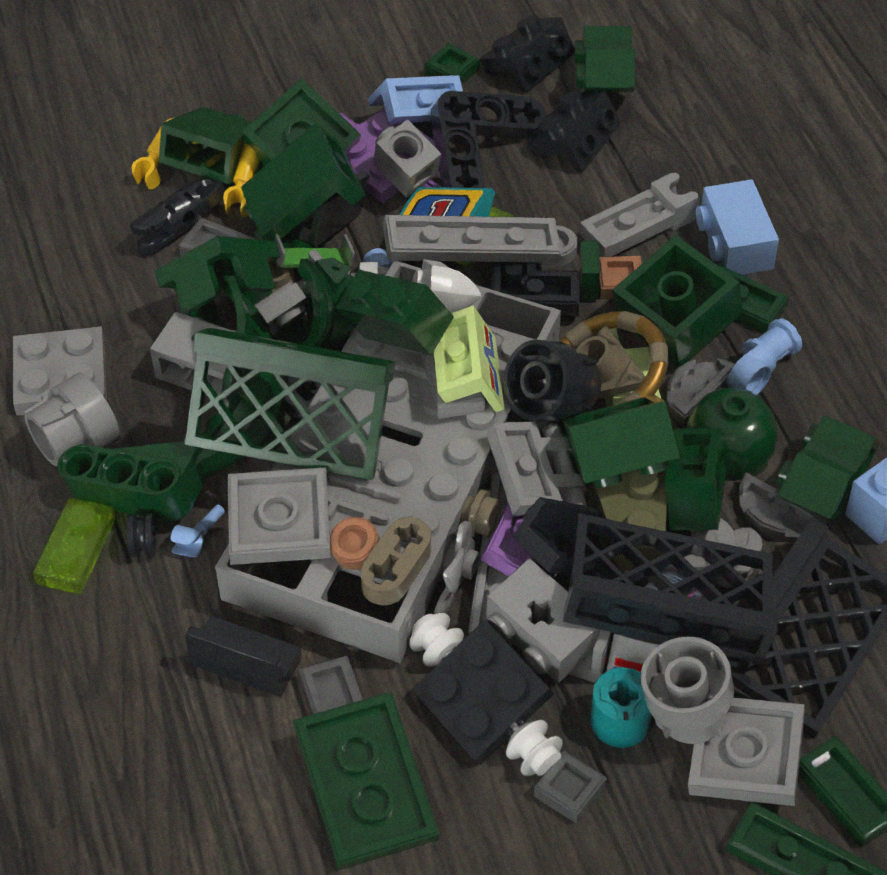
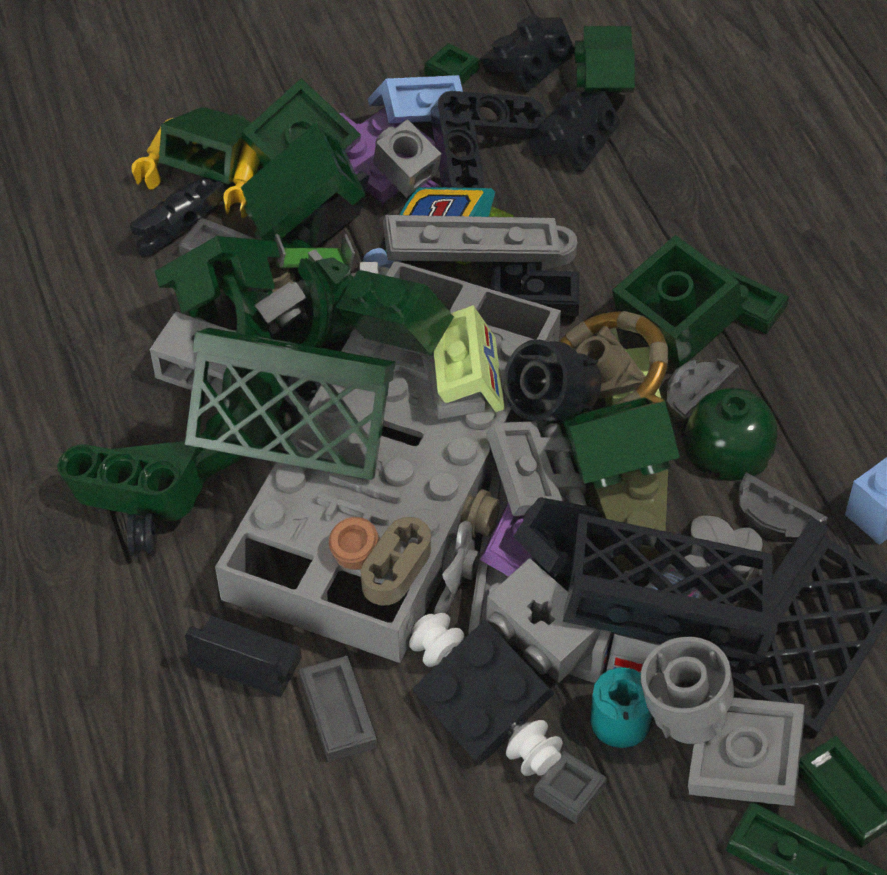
(52, 357): light grey plate -> none
(71, 416): light grey piece -> none
(74, 546): clear neon green plate -> none
(190, 540): light blue hand -> none
(278, 516): light grey tile -> none
(365, 780): dark green tile -> none
(449, 285): white plate -> none
(589, 271): dark green tile -> none
(615, 270): nougat tile -> none
(641, 217): light grey plate -> none
(696, 480): dark green brick -> none
(737, 227): light blue brick -> none
(762, 354): light blue connector -> none
(827, 467): dark green brick -> none

